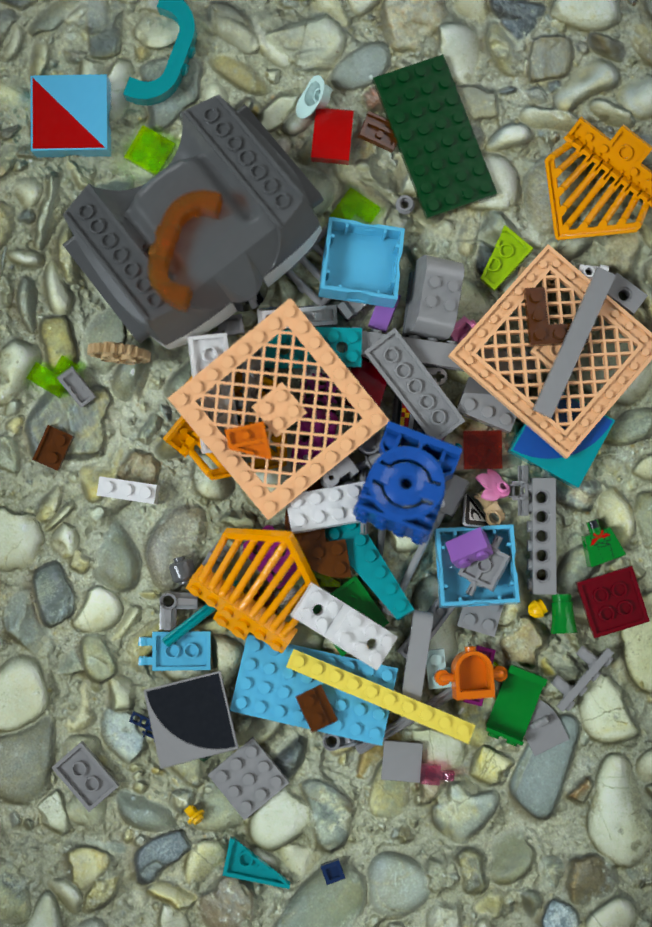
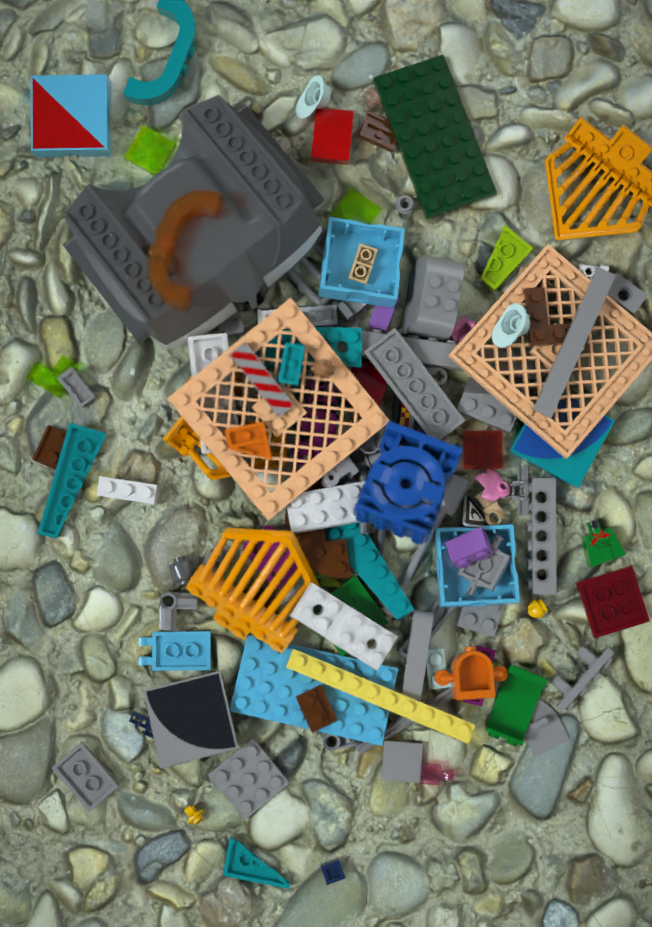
(74, 463): none -> teal wing
(119, 353): tan gear -> none
(190, 623): teal axle -> none
(261, 379): none -> tile
(291, 363): none -> teal plate
(323, 368): none -> medium nougat plant
(362, 263): none -> tan slope
(512, 324): none -> light aqua piece
(562, 614): green plant -> none

